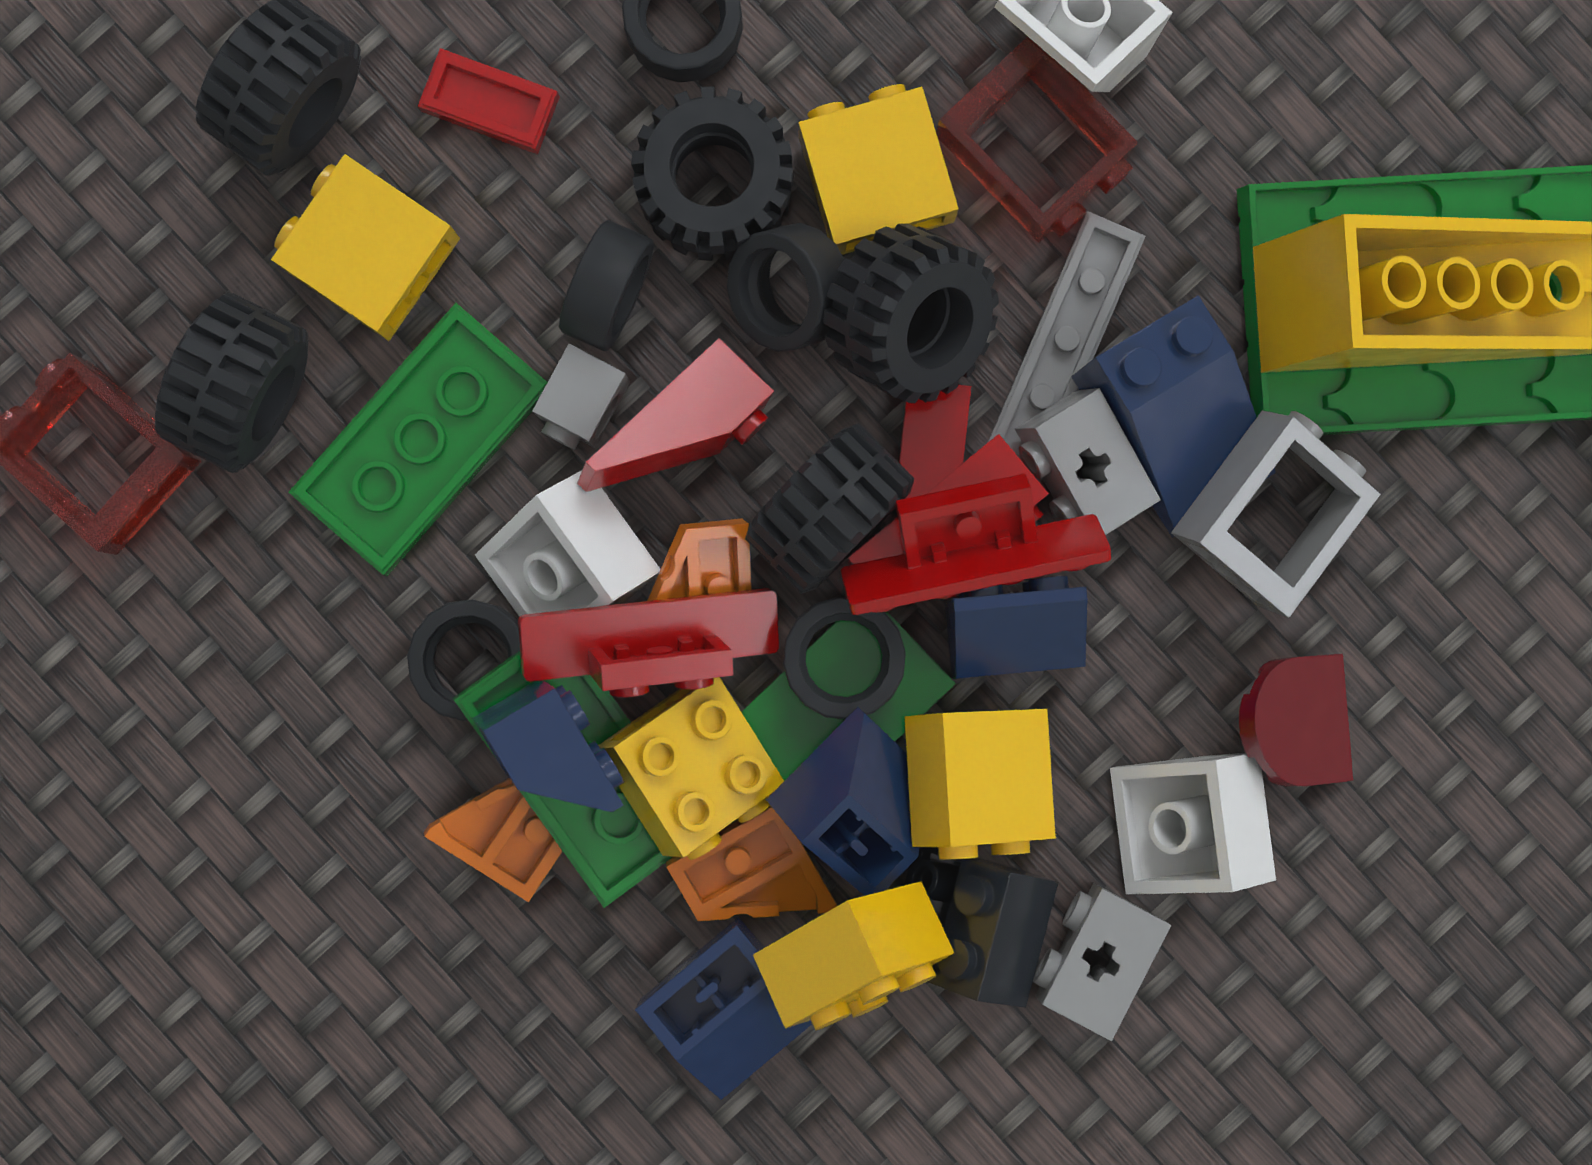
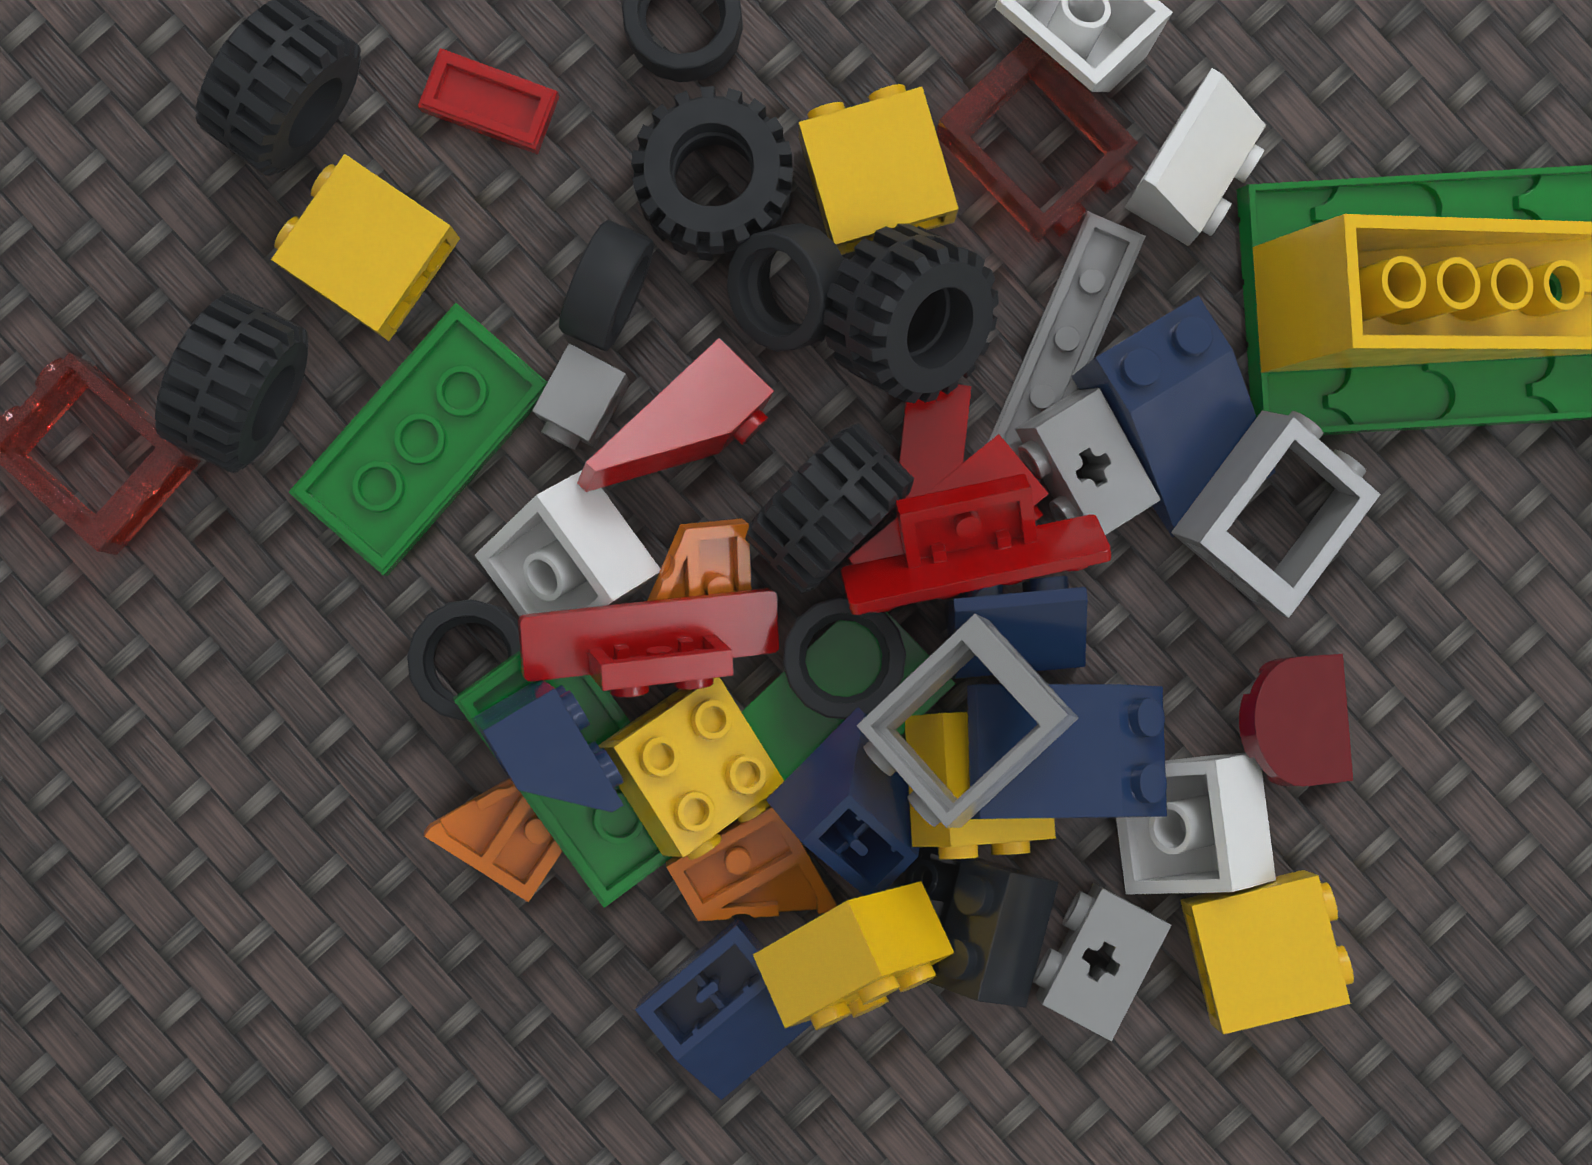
(894, 754): none -> light grey window
(1097, 768): none -> dark blue slope
(1199, 161): none -> white slope
(1268, 951): none -> yellow brick

